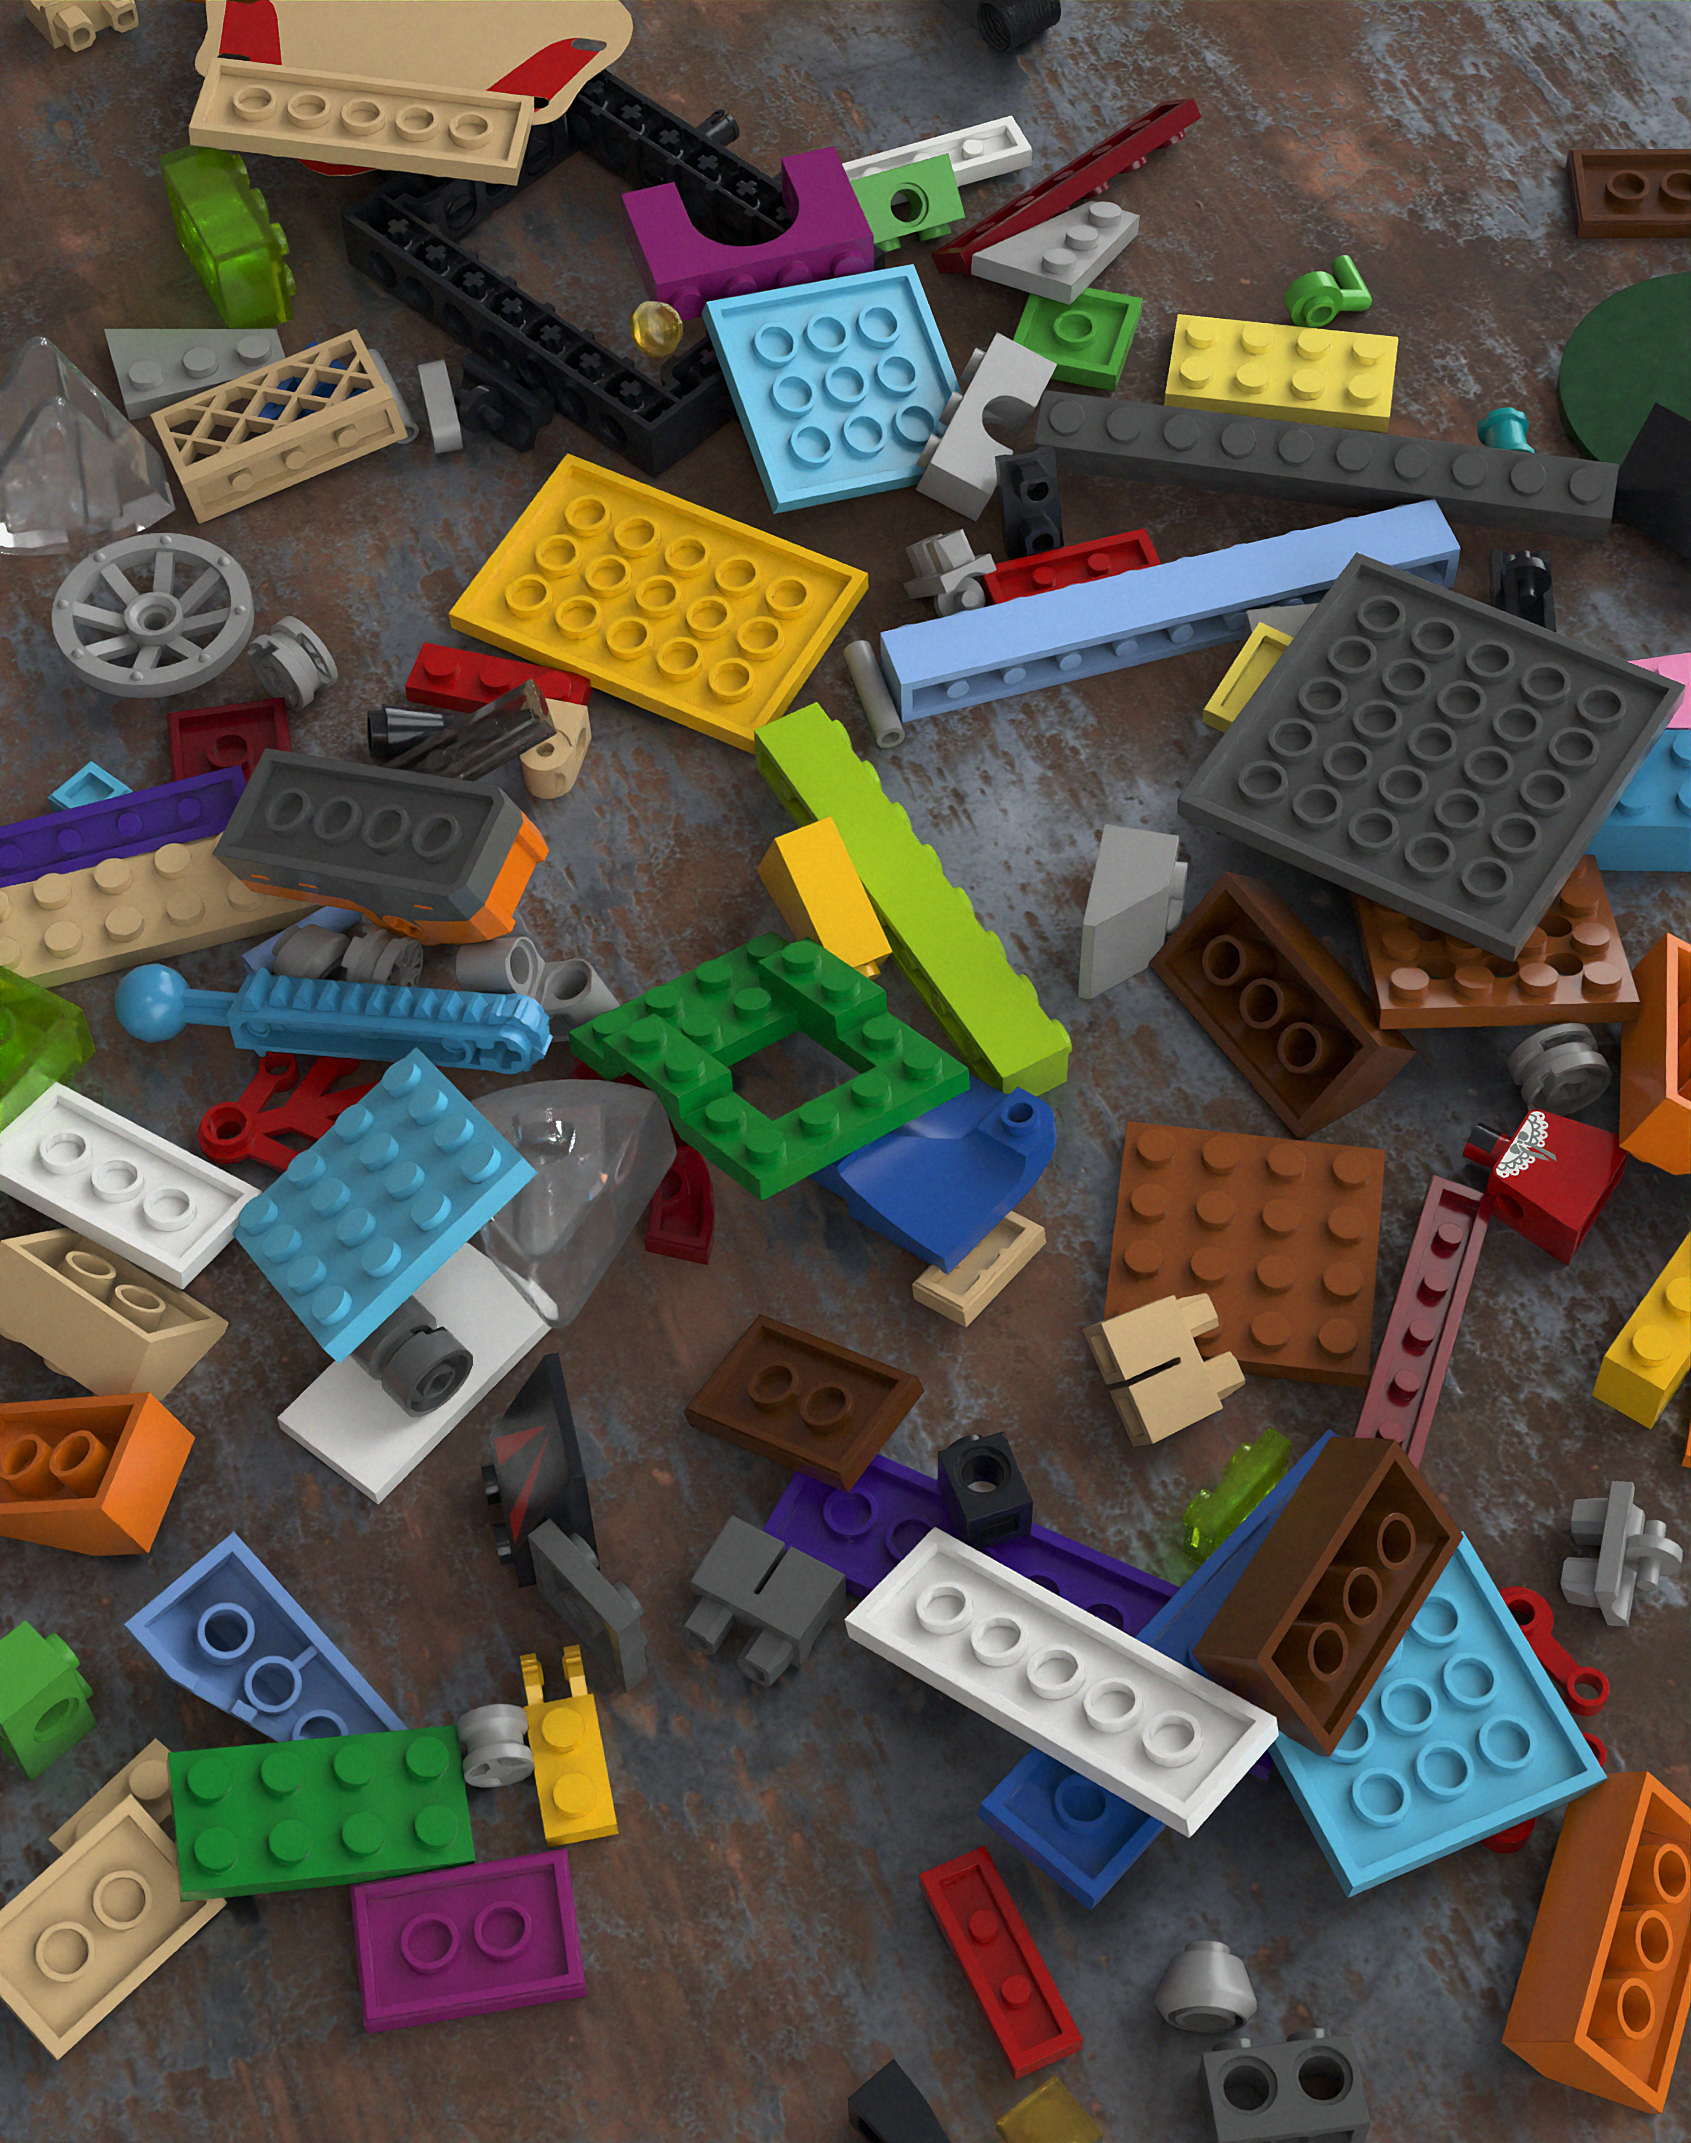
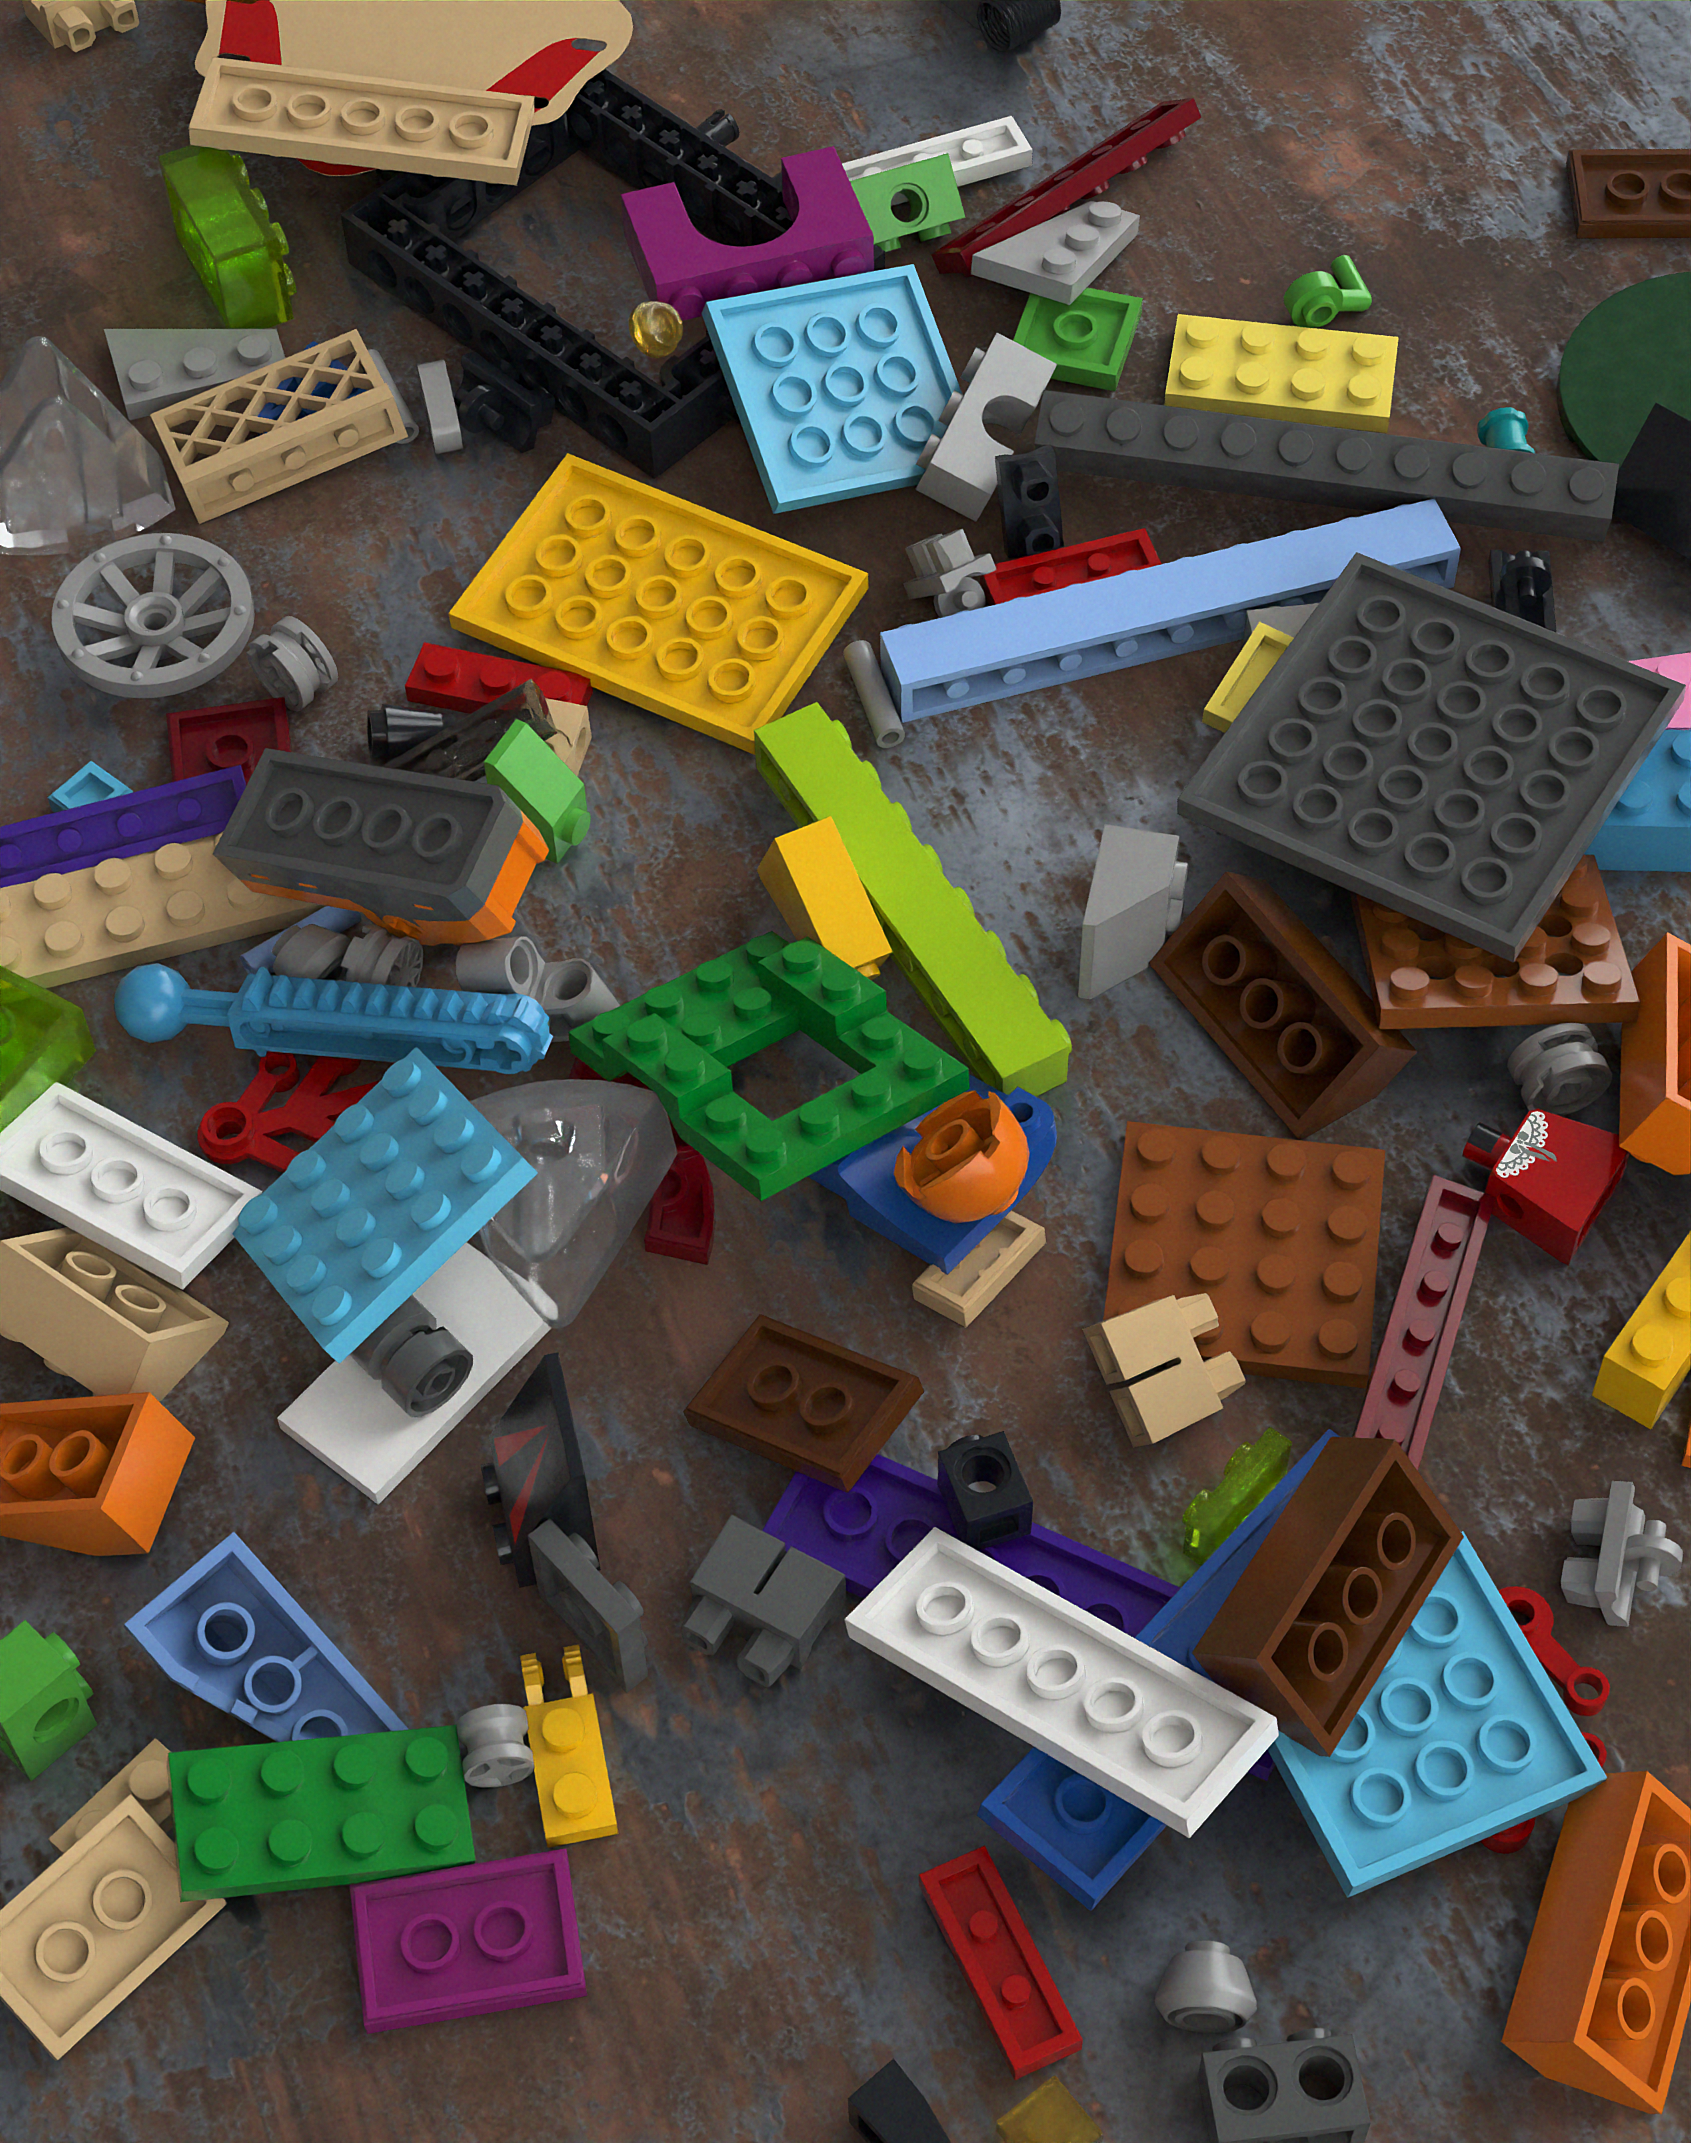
(540, 788): none -> bright green slope
(967, 1159): none -> orange cylinder

